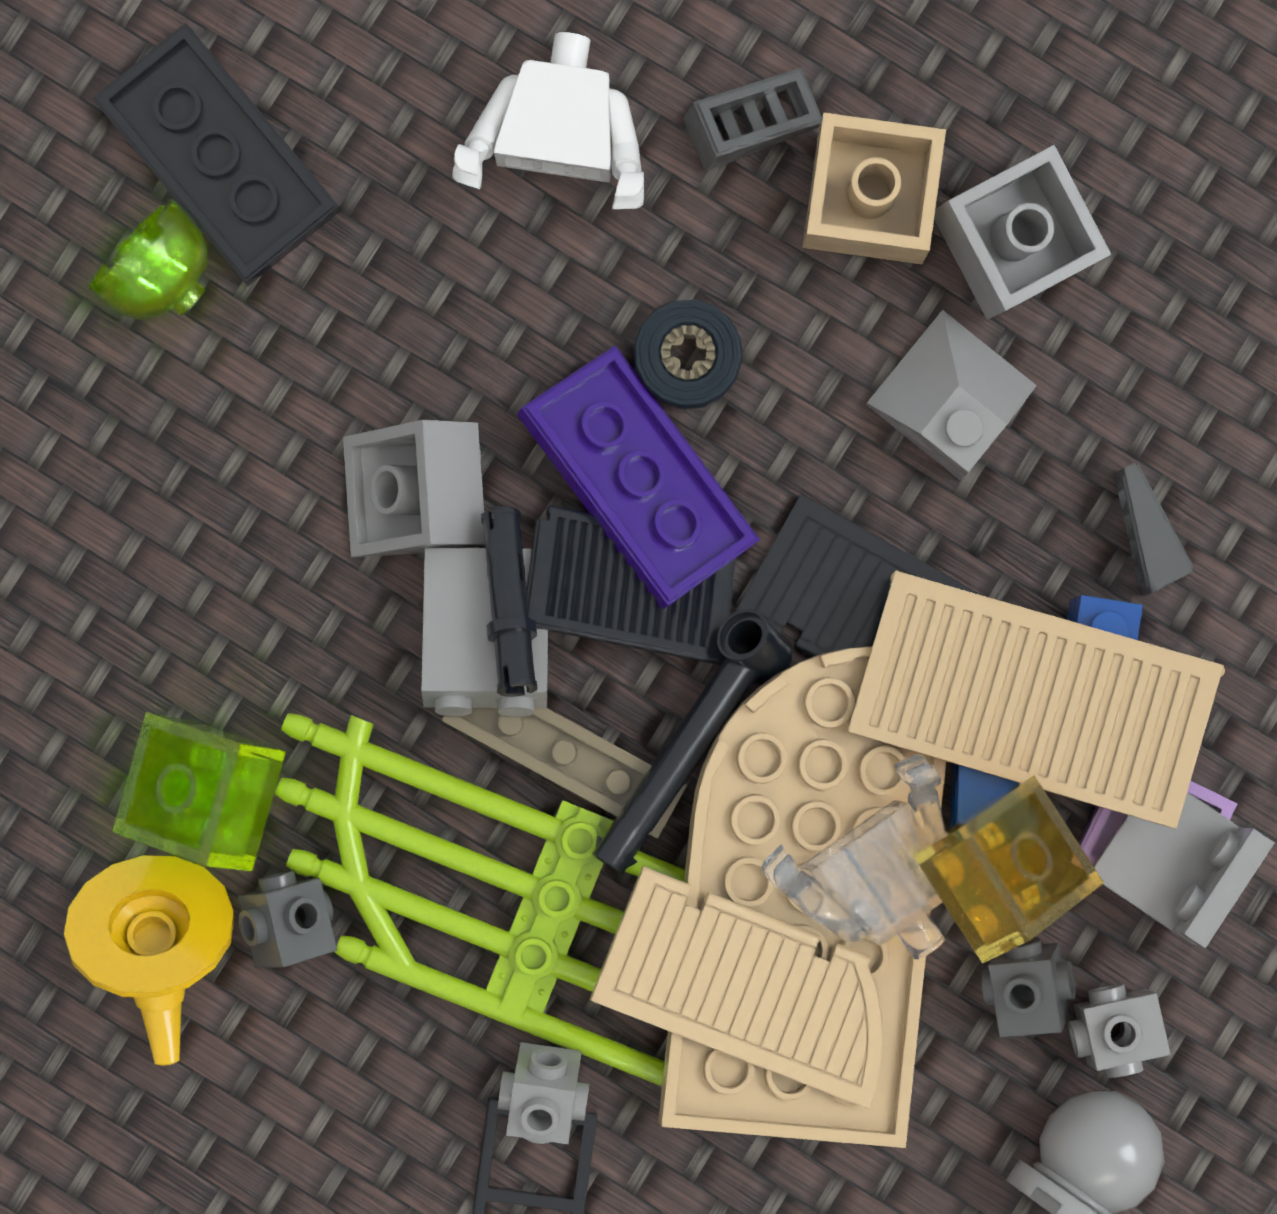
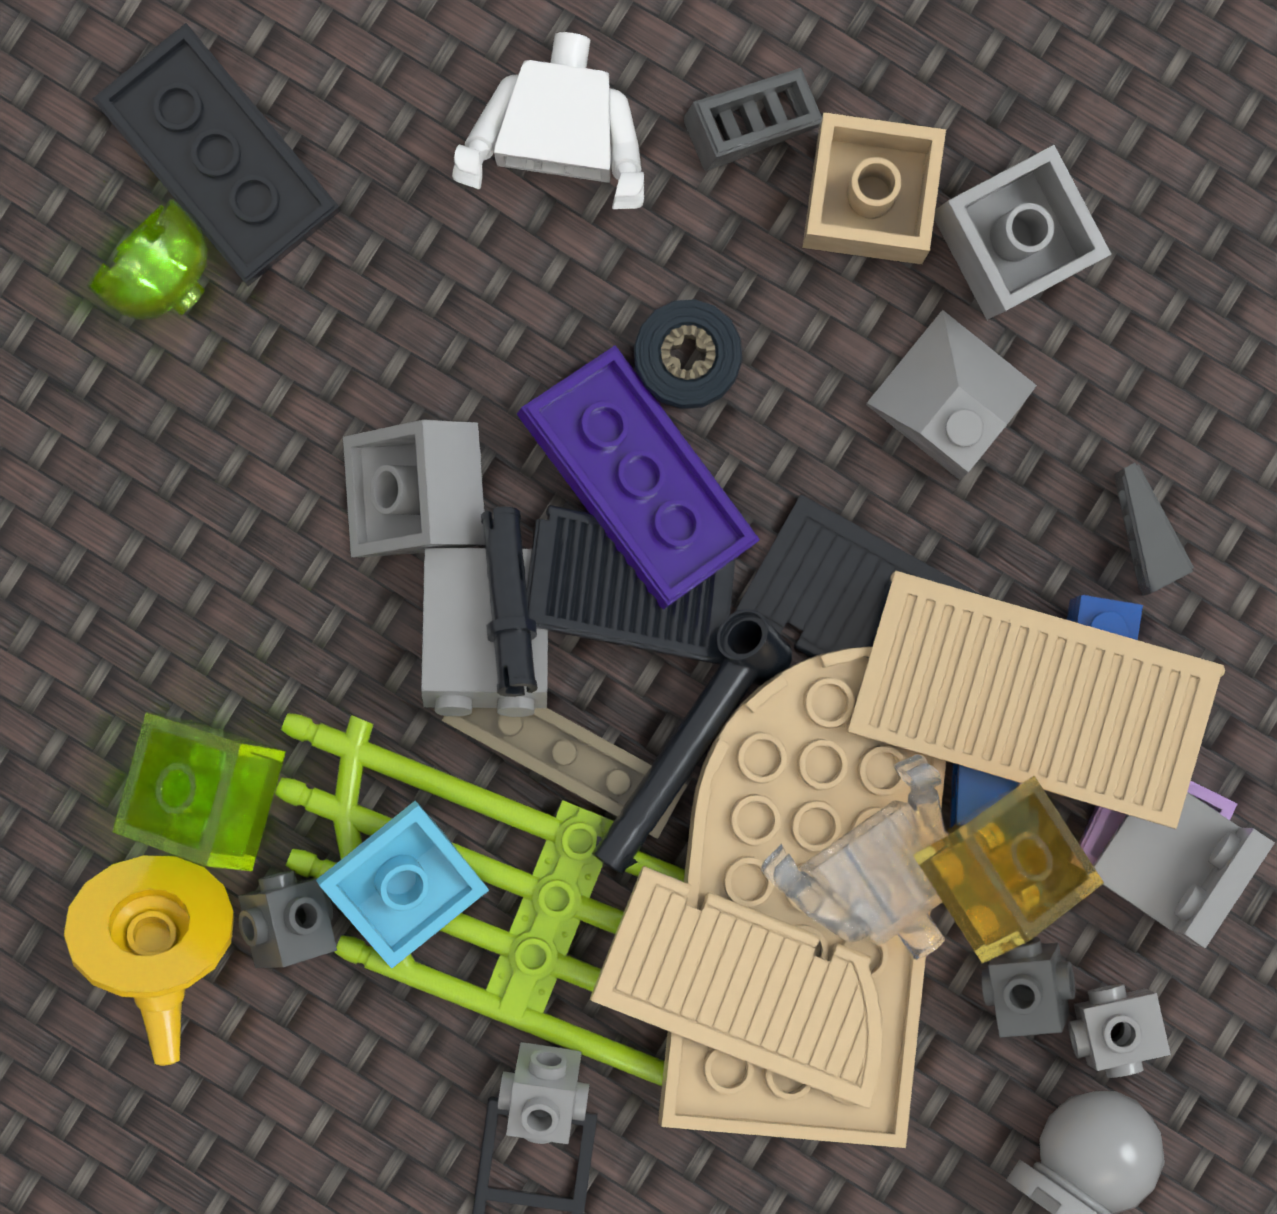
(403, 884): none -> medium azure slope

